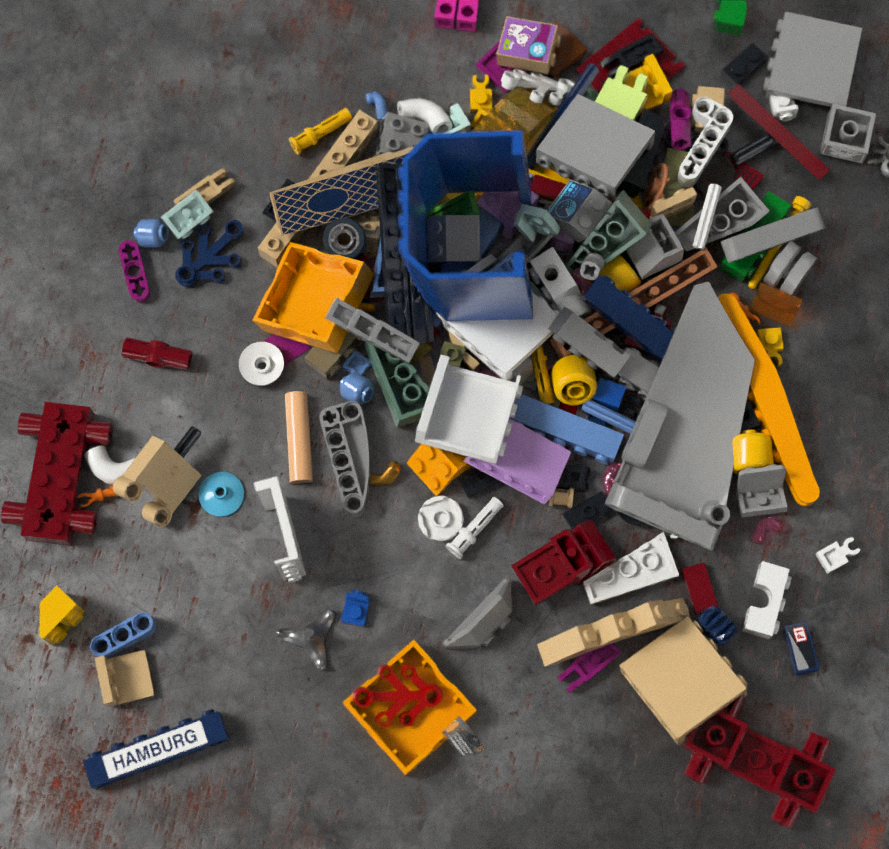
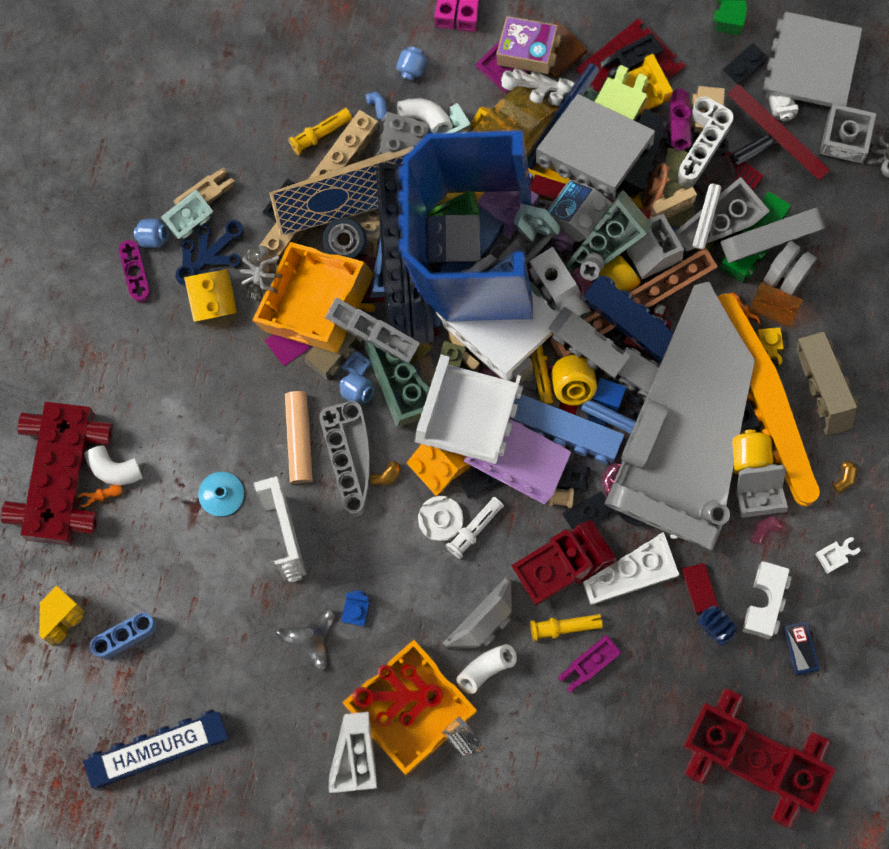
(124, 678): tan bracket -> none
(157, 354): dark red piece -> none
(162, 475): tan piece -> none
(210, 295): none -> yellow brick
(260, 268): none -> animal
(261, 353): white dish -> none
(354, 756): none -> white wedge
(411, 63): none -> medium blue head
(480, 95): yellow plate -> none
(486, 666): none -> white cylinder
(555, 627): none -> yellow pin
(612, 629): tan arch -> none
(683, 678): tan panel -> none
(798, 206): yellow piece -> none
(827, 383): none -> dark tan wedge
(849, 477): none -> pearl gold arm

